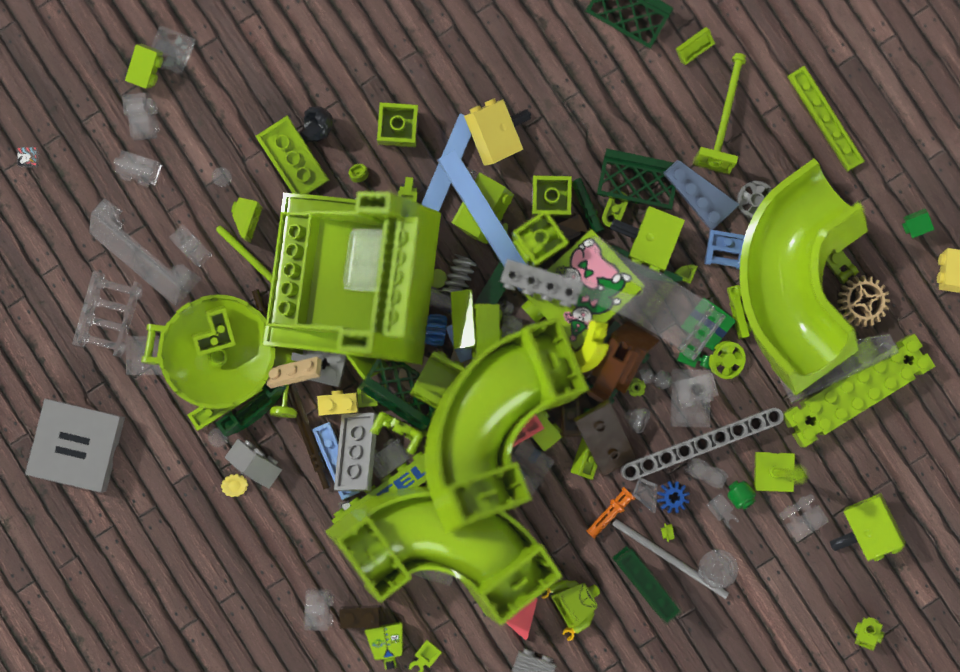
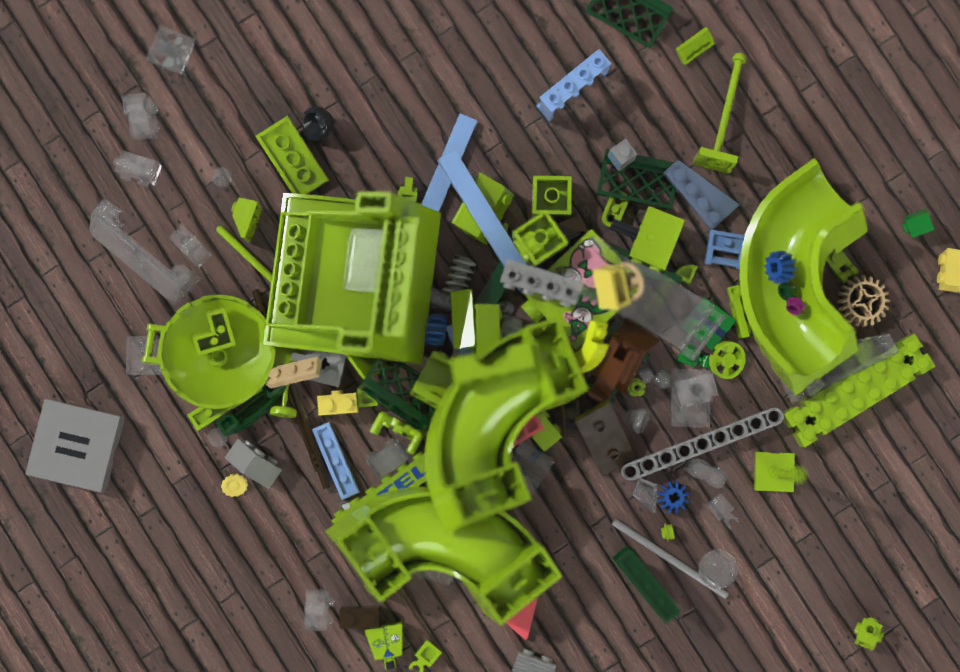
(27, 157): tile -> none
(88, 318): clear fence -> none
(144, 66): lime brick -> none
(355, 452): light grey plate -> none
(358, 173): lime tile -> none
(397, 124): lime brick -> none
(439, 278): lime tile -> none
(495, 130): light yellow piece -> none
(516, 358): none -> lime arch
(572, 83): none -> light blue window
(574, 603): lime torso -> none
(584, 463): lime slope -> none
(591, 214): dark green pin -> none
(611, 287): none -> light yellow brick
(617, 505): orange pin -> none
(622, 155): none -> light grey brick
(634, 280): none -> tan piece
(741, 495): green head -> none
(753, 199): light grey piece -> none
(780, 267): none -> blue gear
(787, 290): none -> dark green tile
(795, 306): none -> magenta plate
(805, 523): clear plate -> none
(814, 387): none -> clear tile
(825, 118): lime tile -> none
(872, 527): lime piece -> none

